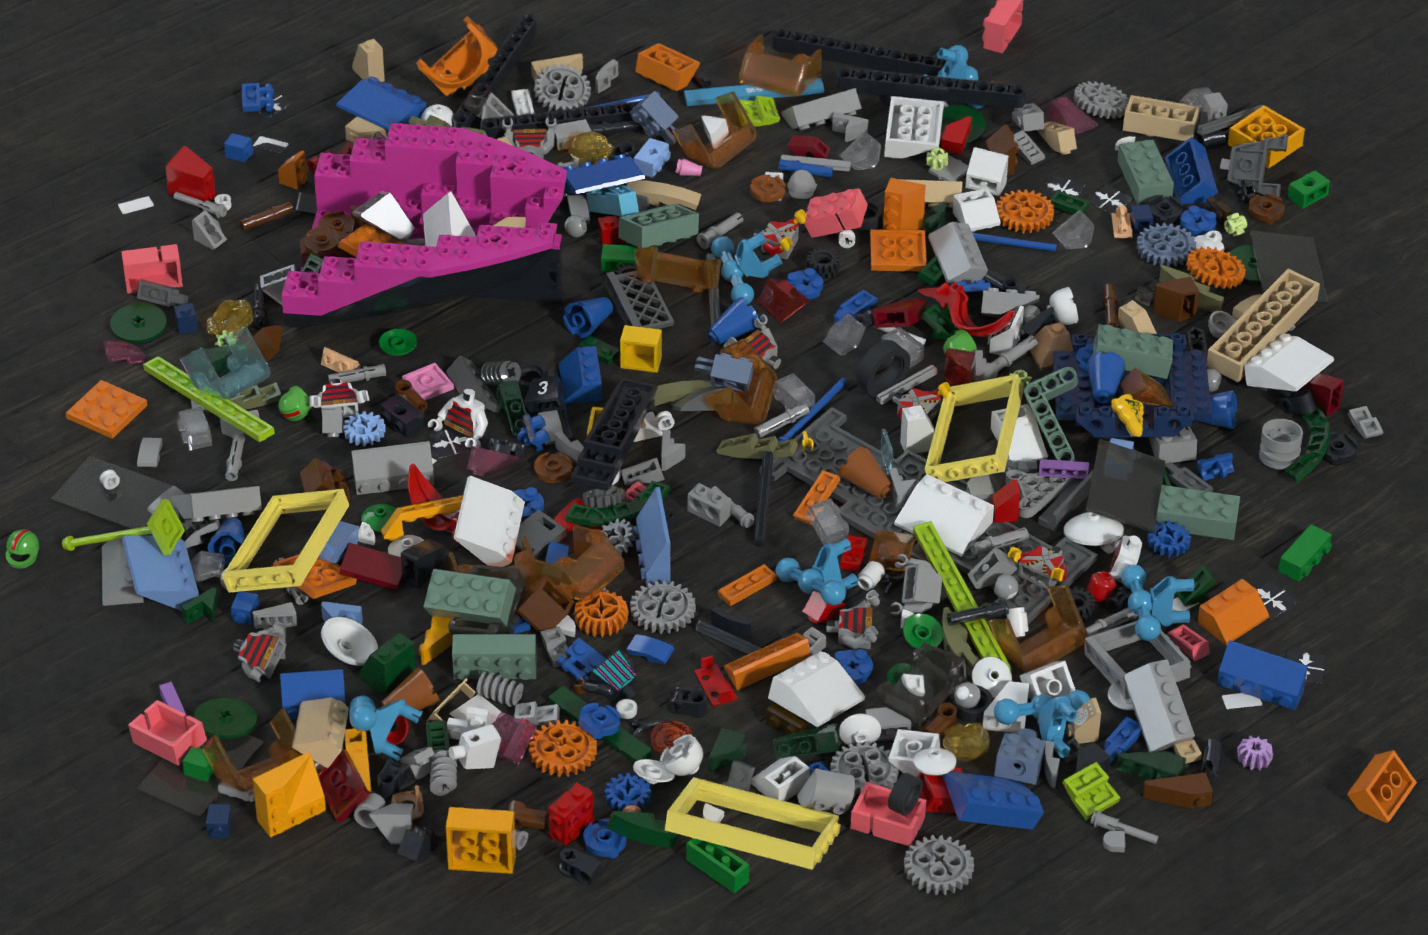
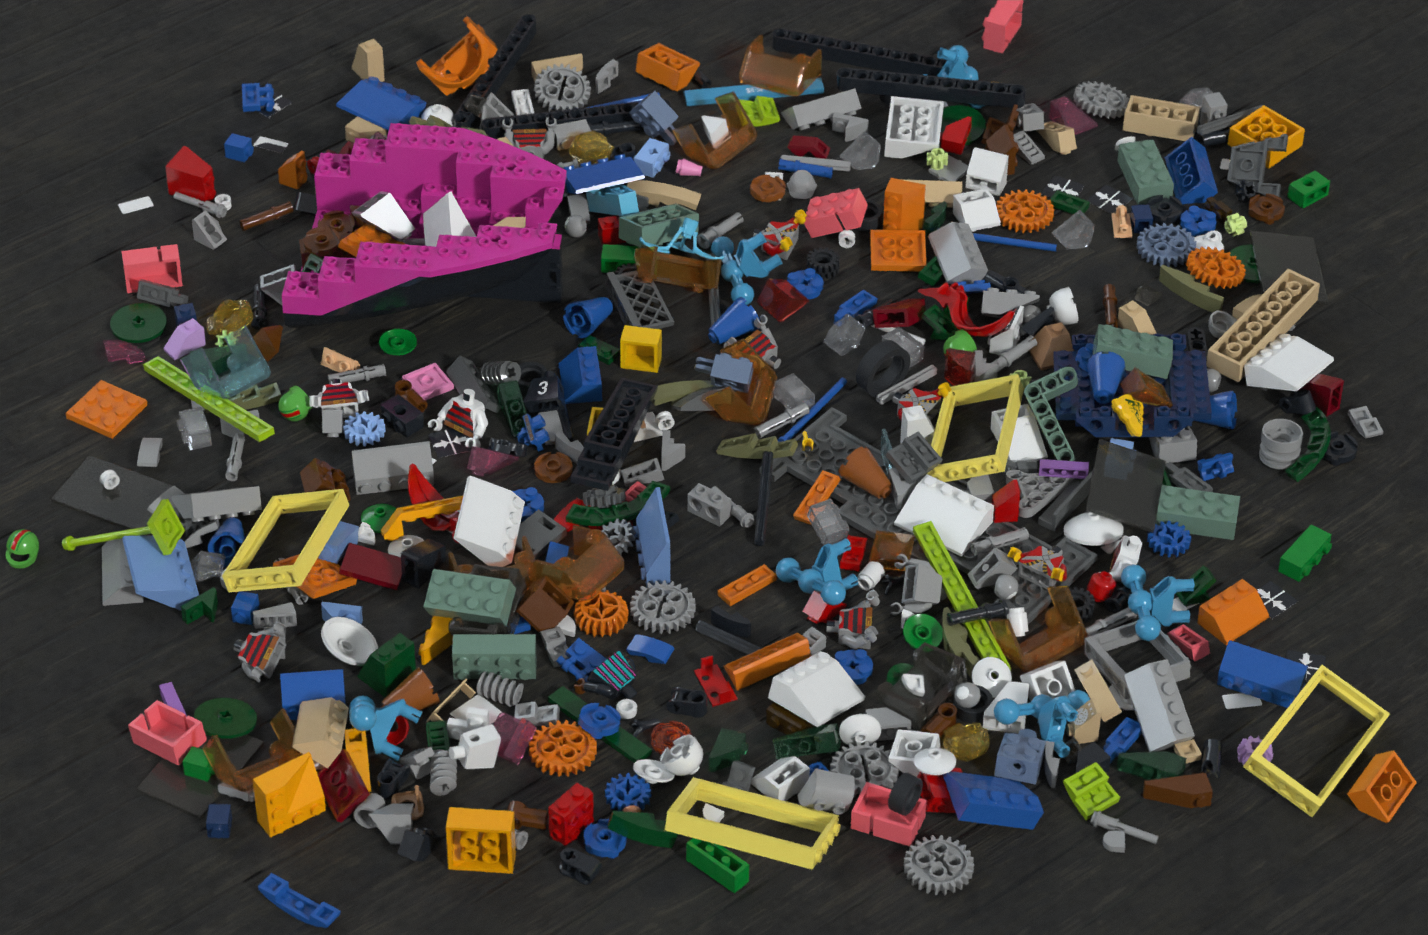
(184, 339): none -> lavender slope
(297, 905): none -> blue slope
(688, 230): none -> medium azure plant
(914, 457): none -> dark grey slope
(994, 125): none -> reddish brown bracket
(1097, 688): none -> tan slope
(1176, 299): reddish brown slope -> none
(1284, 783): none -> light yellow door

